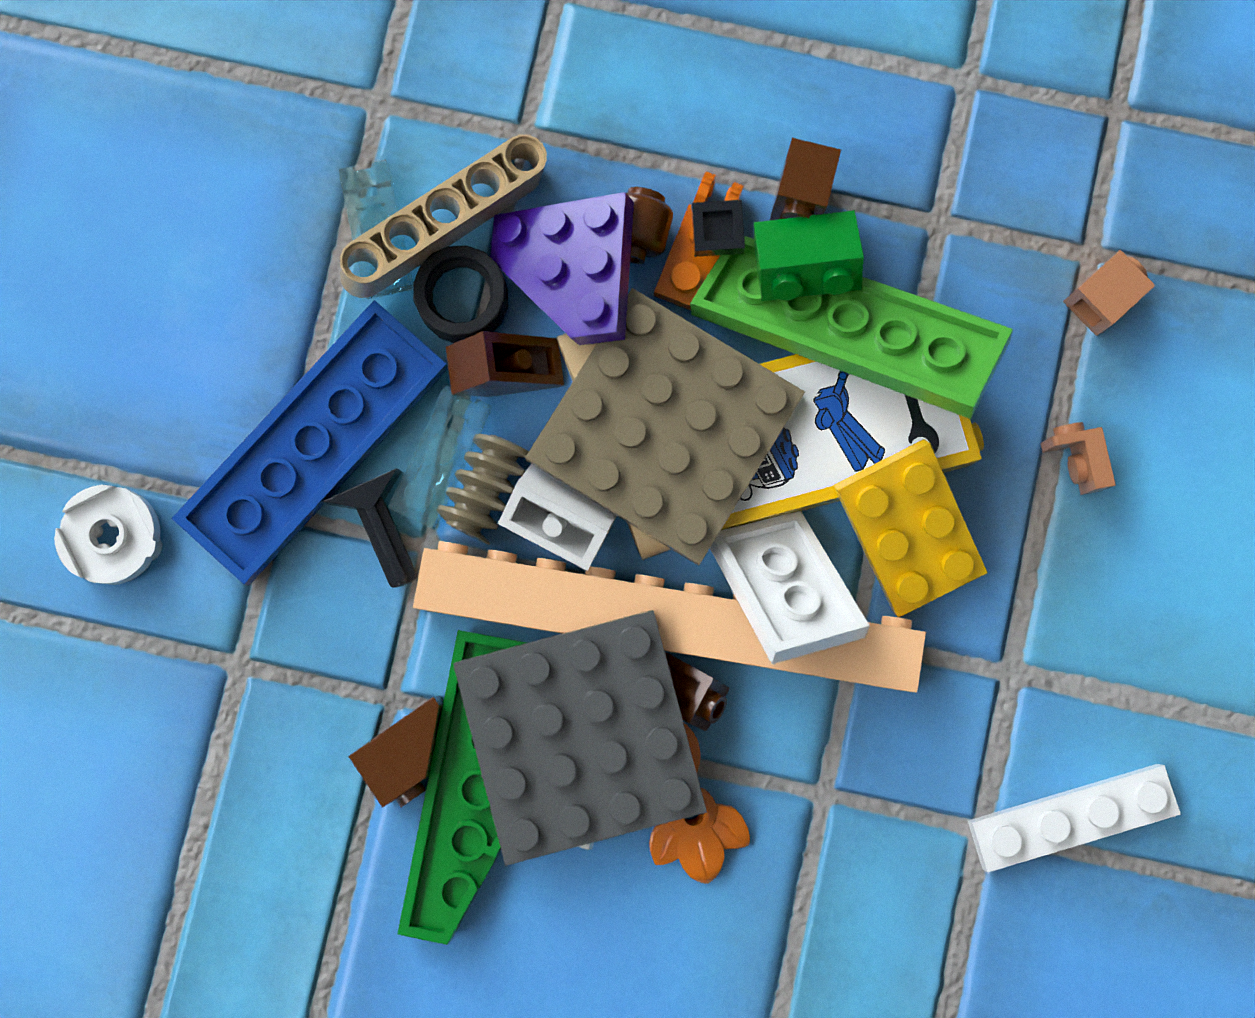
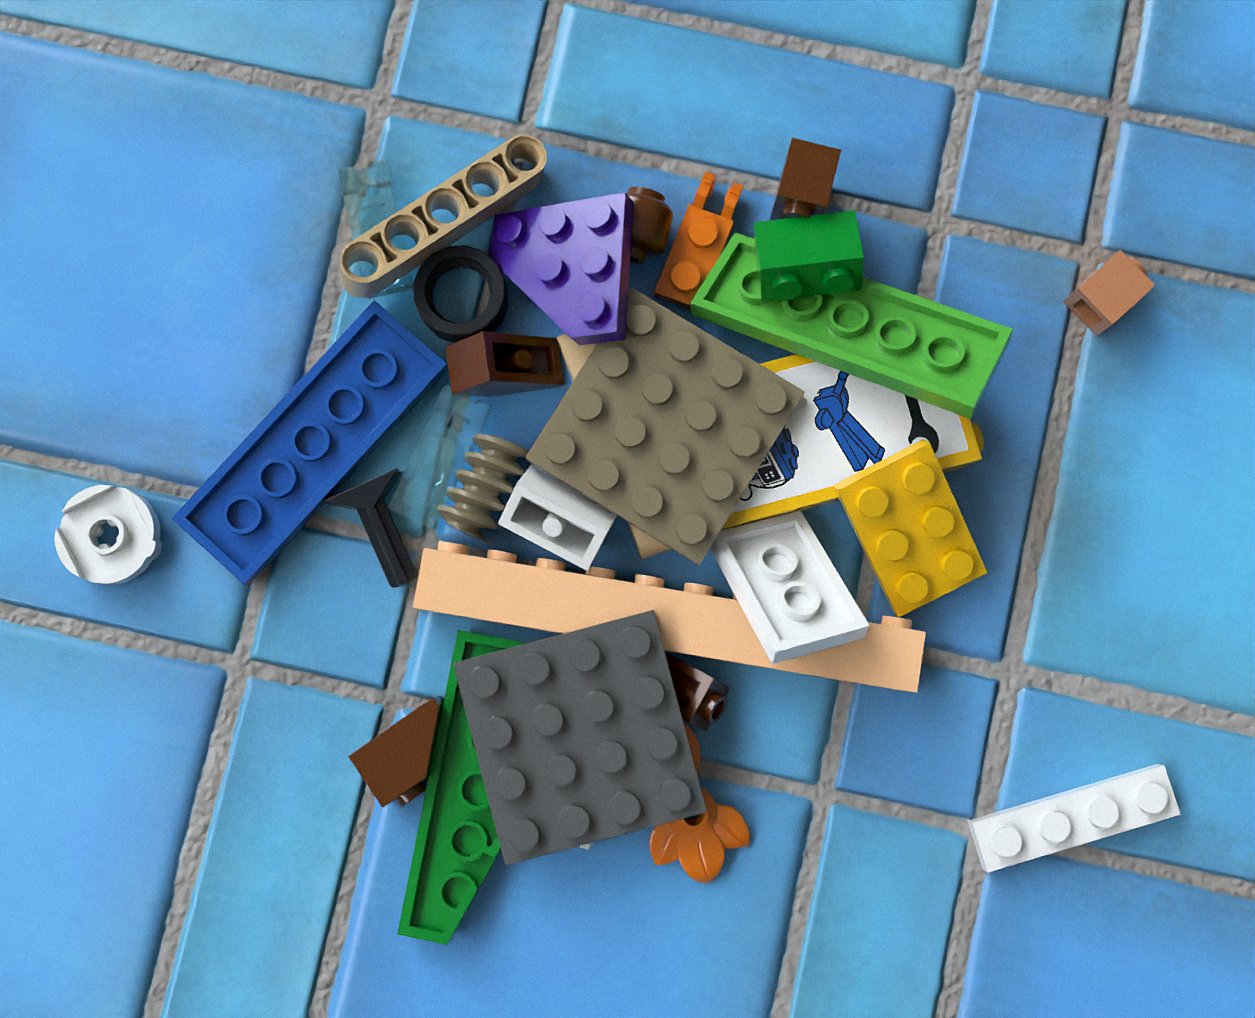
(717, 228): black plate -> none
(1089, 462): nougat bracket -> none

